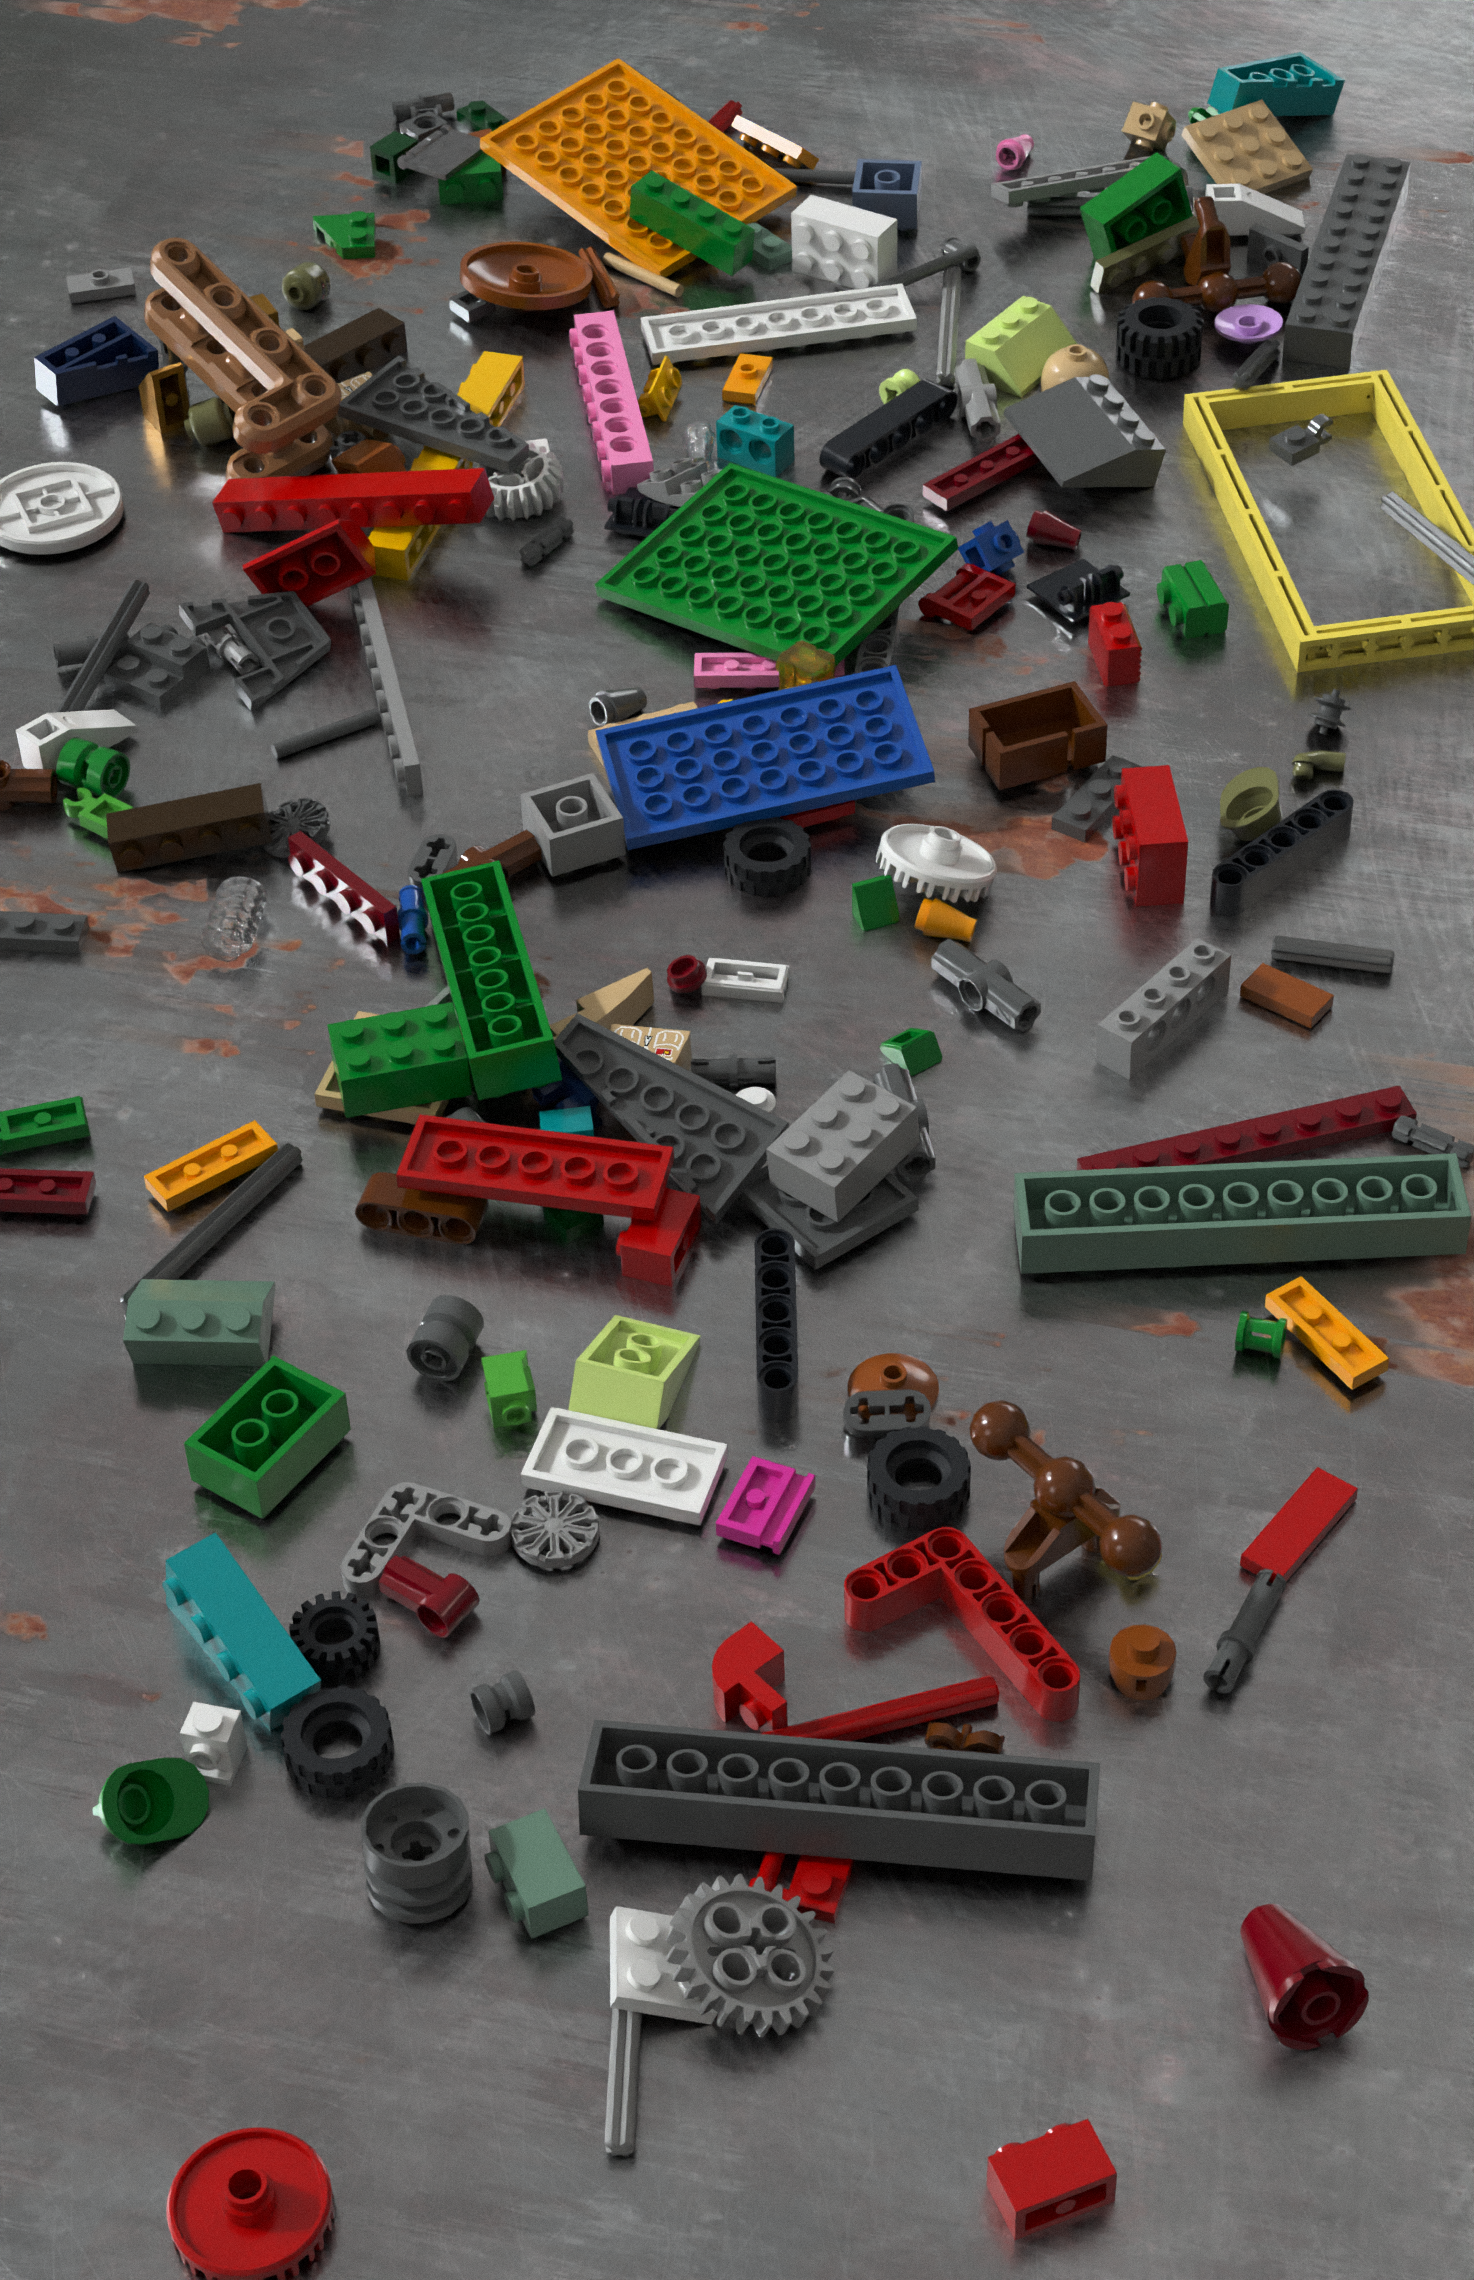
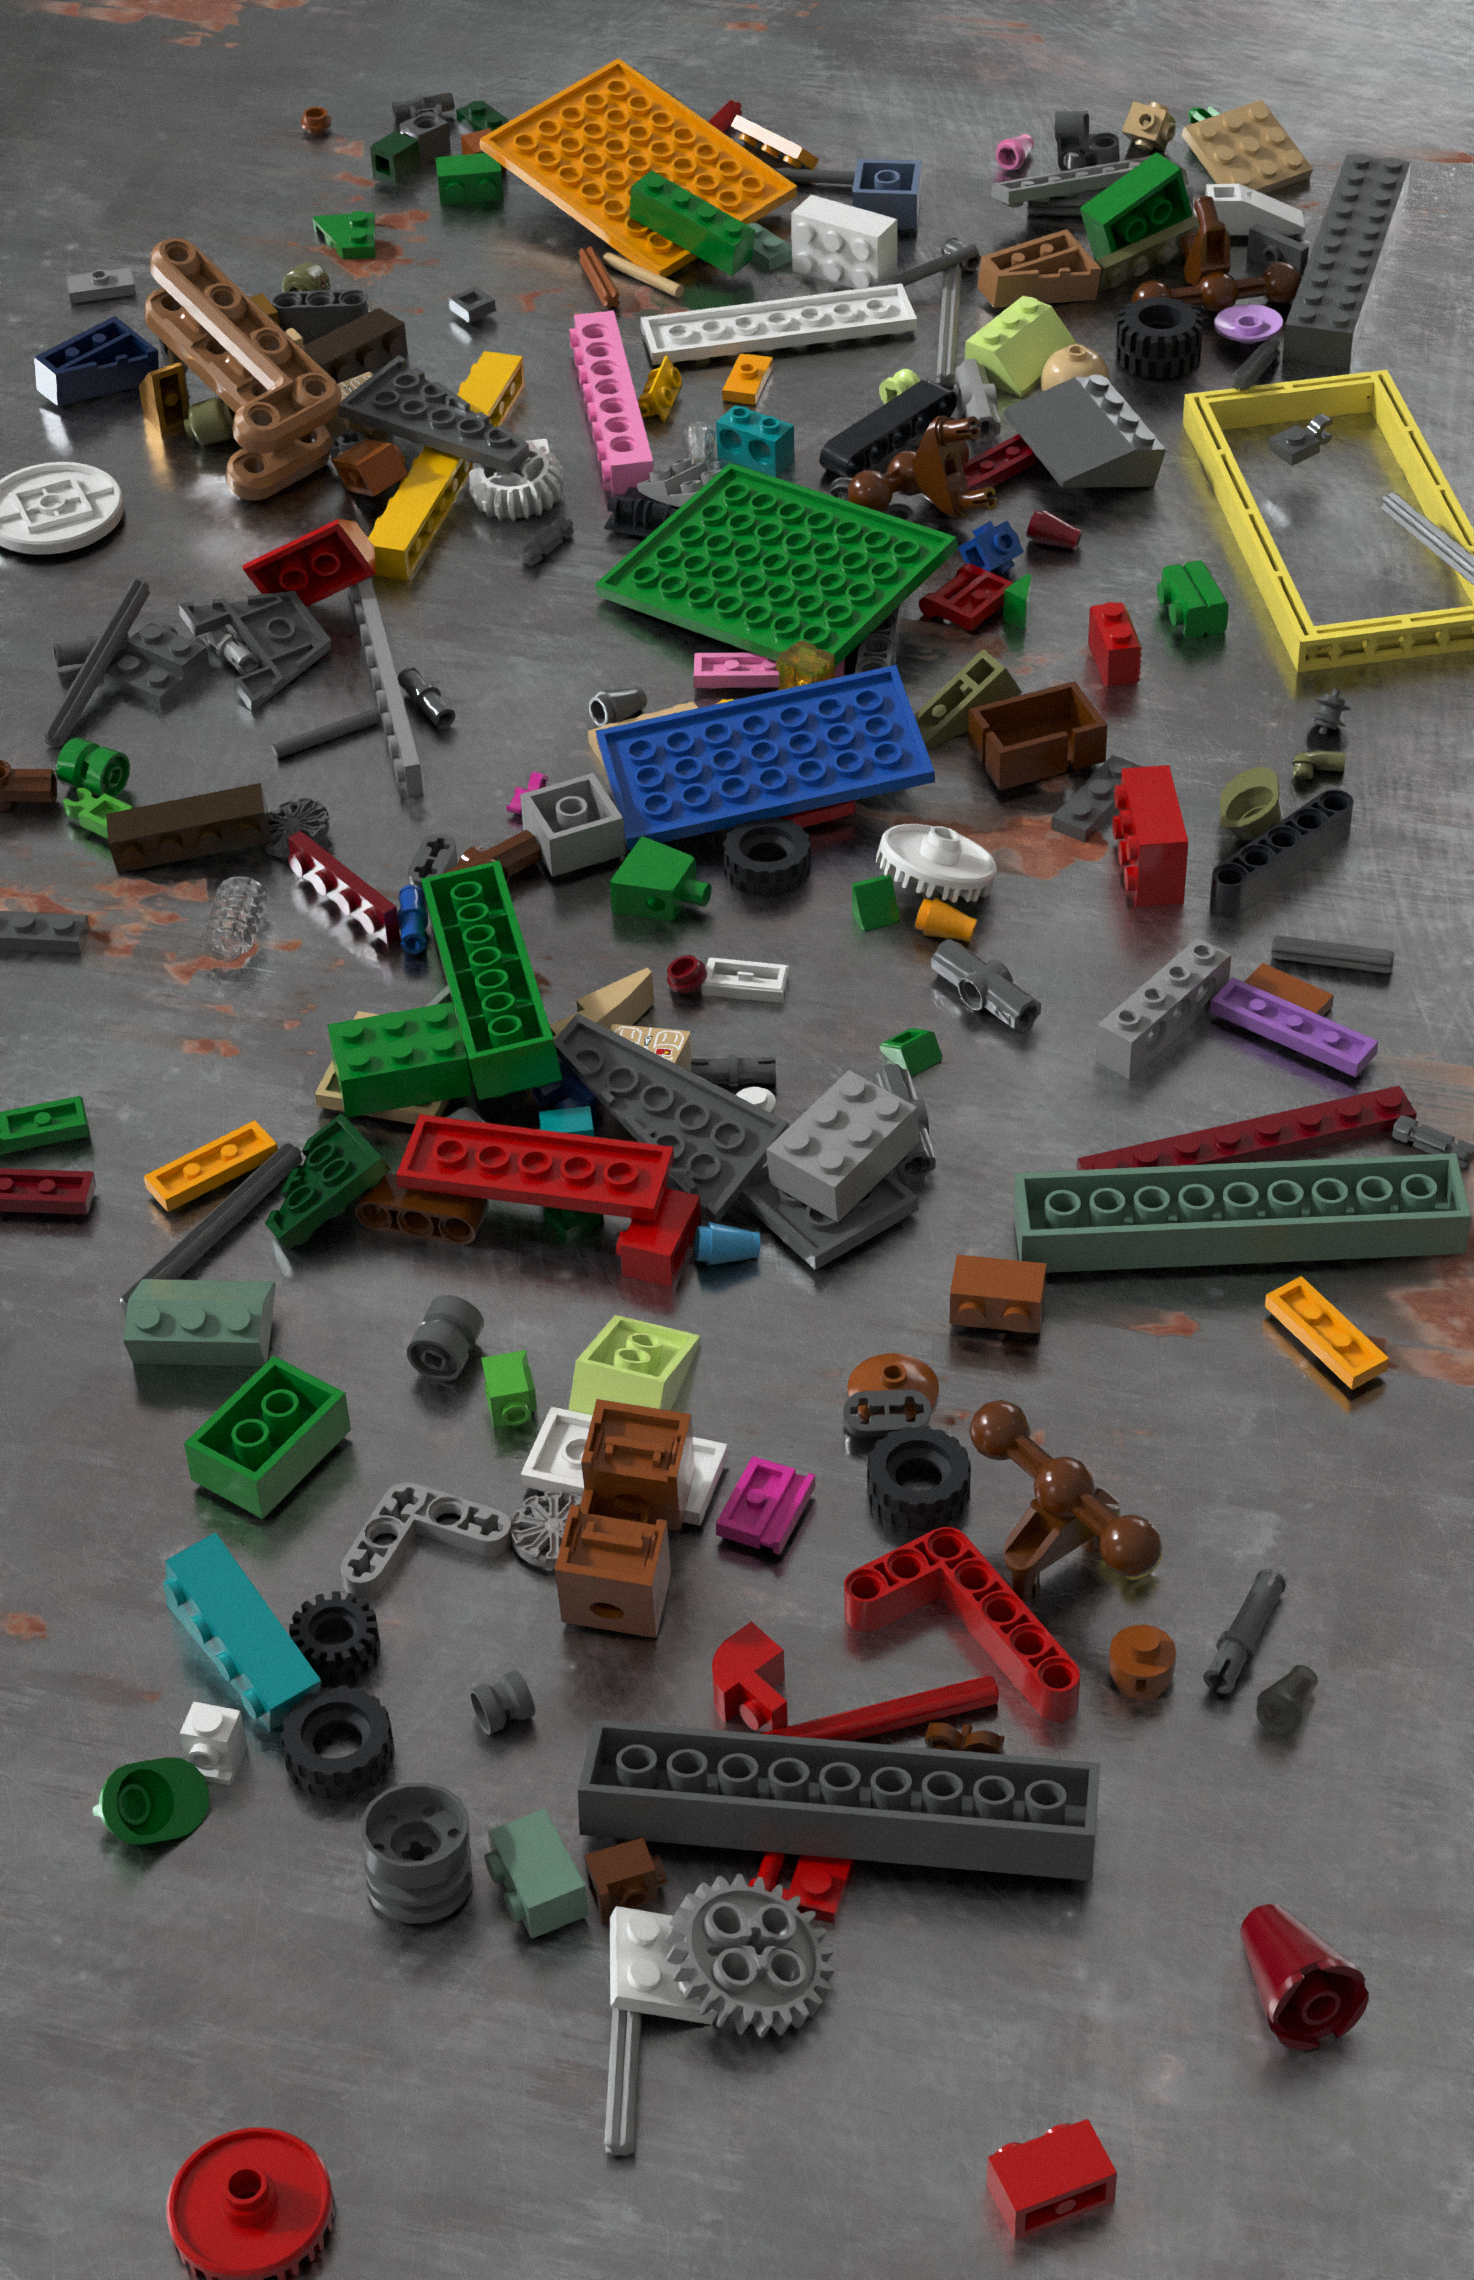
(46, 736): white slope -> none
(316, 120): none -> dark orange plate
(319, 311): none -> dark grey beam
(334, 1173): none -> dark green plate
(367, 498): red brick -> none
(426, 697): none -> dark grey pin
(436, 1600): dark red piece -> none
(442, 153): flat silver piece -> none
(525, 275): dark orange dish -> none
(536, 781): none -> dark pink piece
(616, 1543): none -> dark orange piece
(623, 1877): none -> reddish brown brick
(656, 882): none -> green torso
(724, 1244): none -> dark azure cone
(776, 1325): black beam -> none
(931, 470): none -> reddish brown connector
(976, 684): none -> olive slope
(997, 1293): none -> dark orange brick
(1018, 601): none -> green slope
(1045, 268): none -> medium nougat wedge
(1074, 136): none -> dark grey piece
(1079, 588): black hinge -> none
(1246, 1340): green bush -> none
(1285, 83): teal wedge -> none
(1285, 1701): none -> clear smoke cone
(1294, 1027): none -> medium lavender plate
(1299, 1525): red tile -> none

